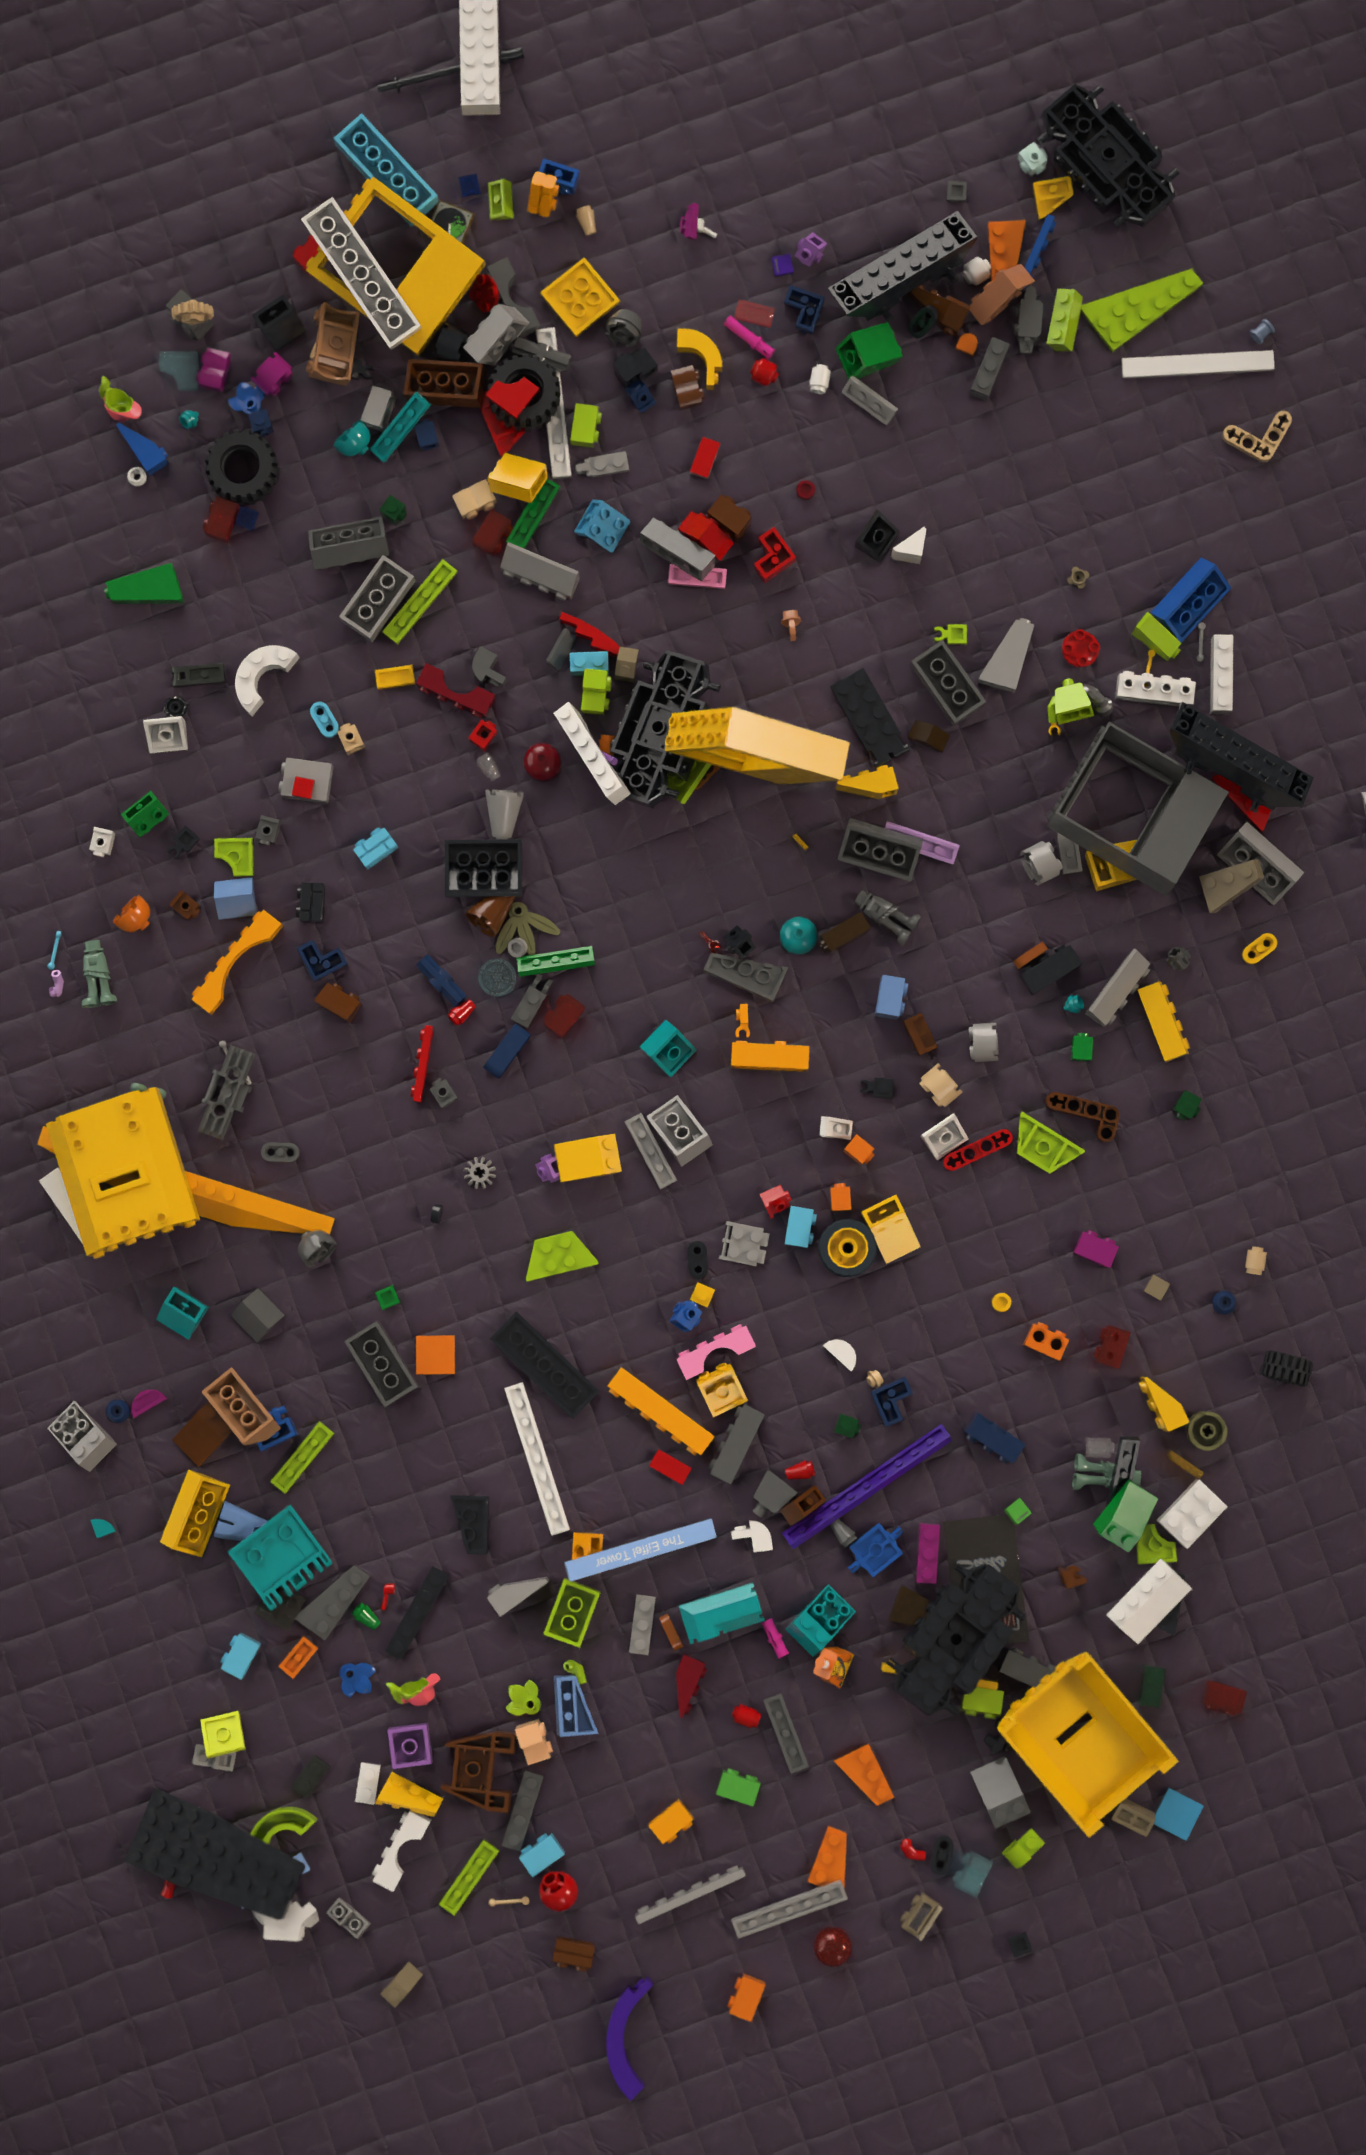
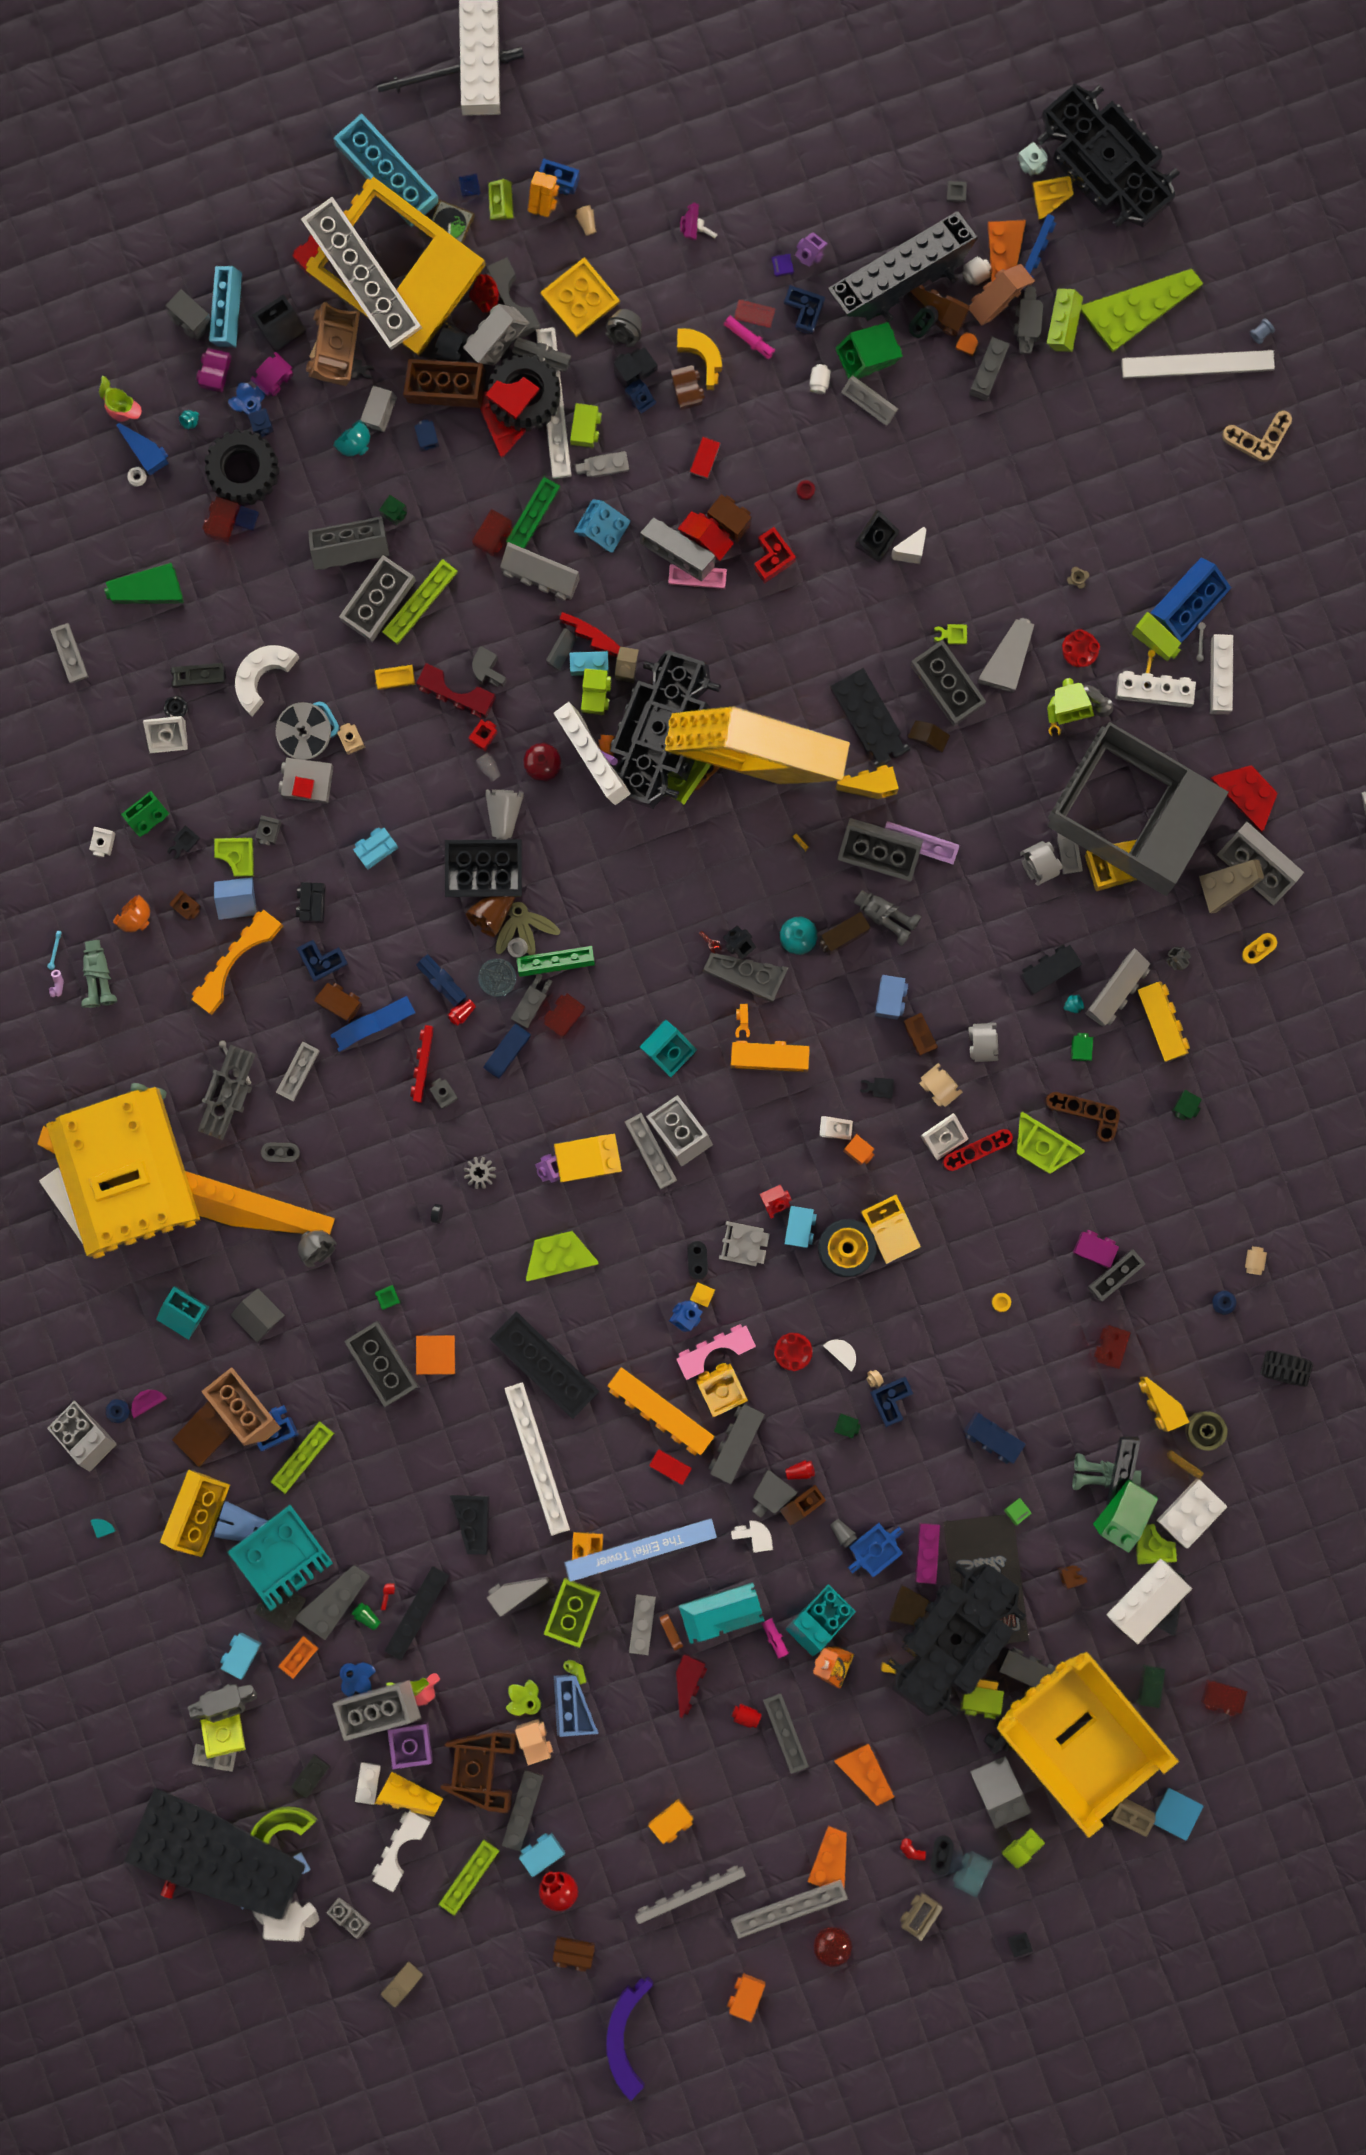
(69, 653): none -> light grey plate
(182, 367): clear light blue tile -> none
(192, 312): tan gear -> none
(222, 1703): none -> dark grey hinge
(225, 306): none -> medium azure brick
(291, 738): none -> light grey piece
(298, 1071): none -> light grey plate
(373, 1023): none -> blue piece
(376, 1710): none -> light grey brick
(400, 427): teal tile -> none
(475, 499): tan brick -> none
(517, 477): yellow brick -> none
(525, 1900): tan hinge -> none
(738, 1787): bright green brick -> none
(764, 372): red head -> none
(790, 620): nougat piece -> none
(793, 1351): none -> red dish
(840, 1197): orange brick -> none
(867, 1486): dark purple plate -> none
(1030, 955): dark orange beam -> none
(1045, 1345): orange brick -> none
(1099, 1447): clear brick -> none
(1116, 1275): none -> dark grey brick
(1156, 1287): dark tan tile -> none
(1260, 773): black piece -> none

